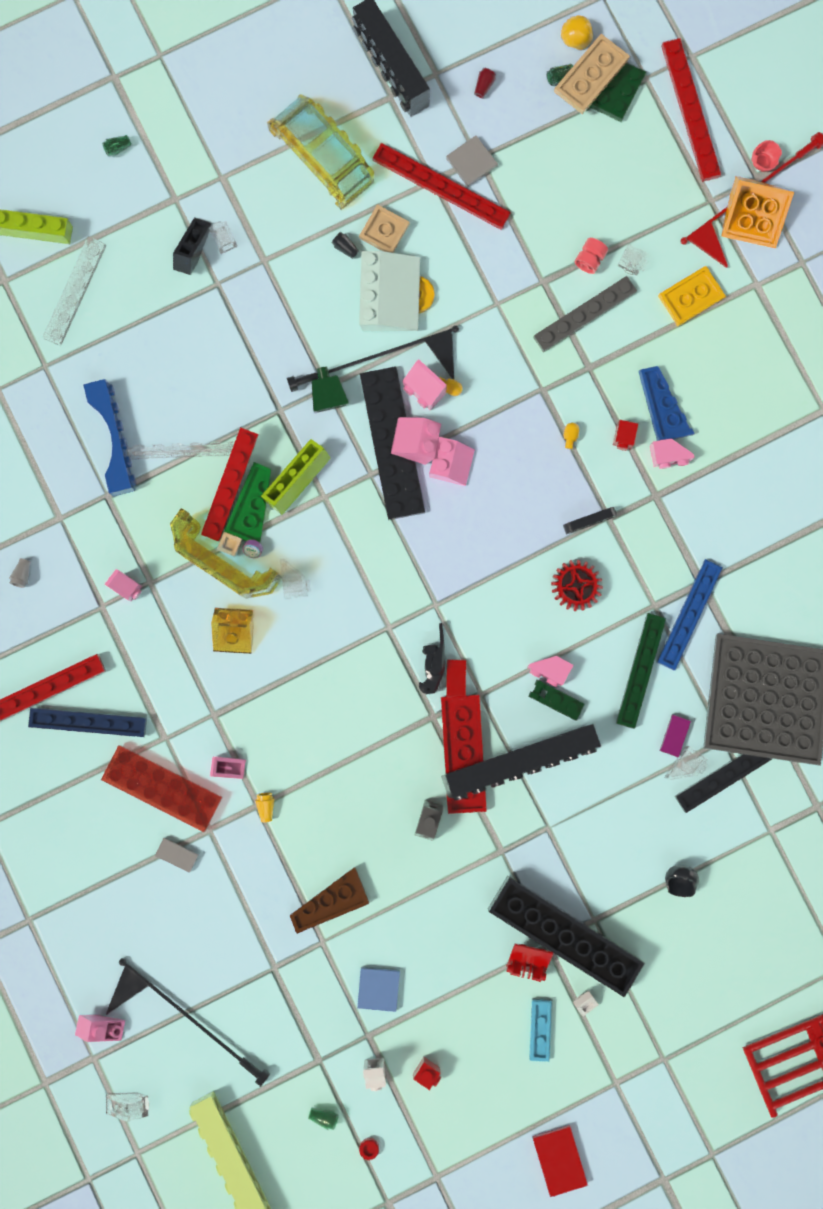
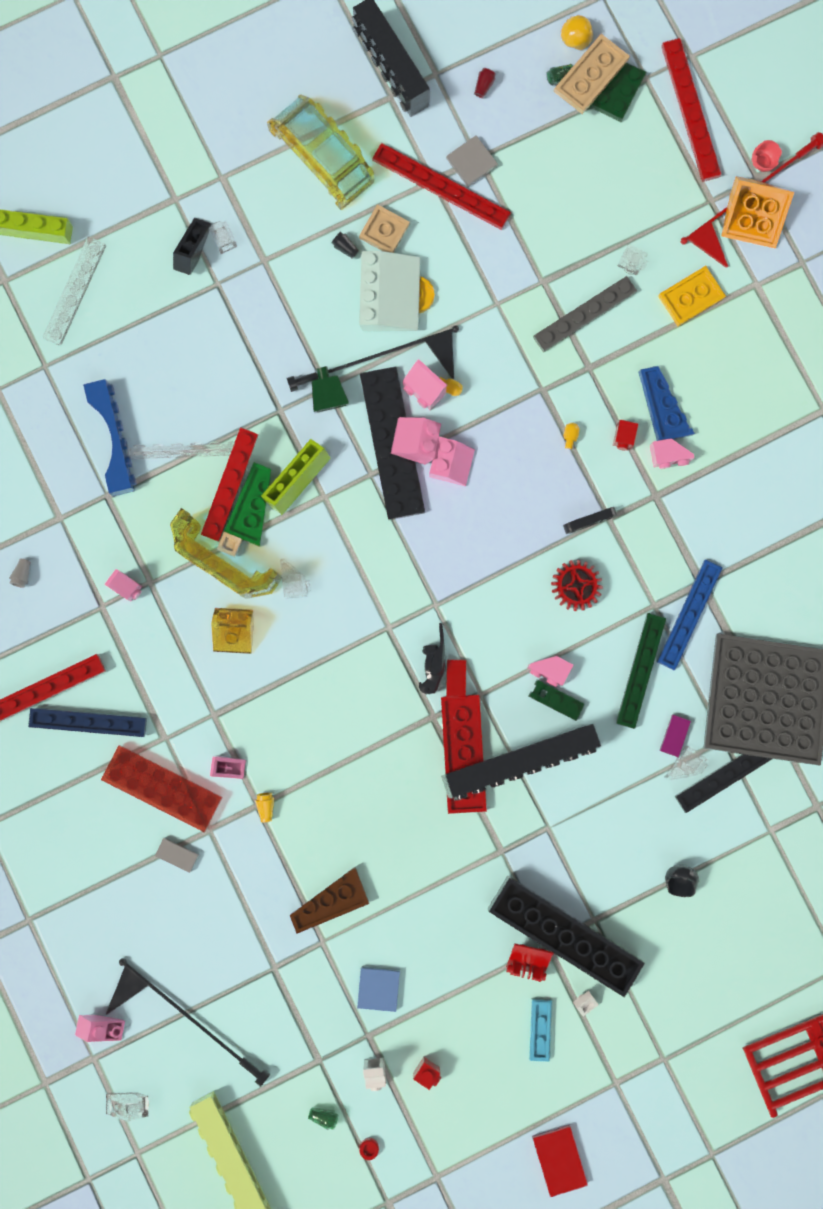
(115, 145): clear green cone -> none
(252, 548): tile -> none
(429, 820): dark grey torso -> none
(592, 254): coral wheel -> none

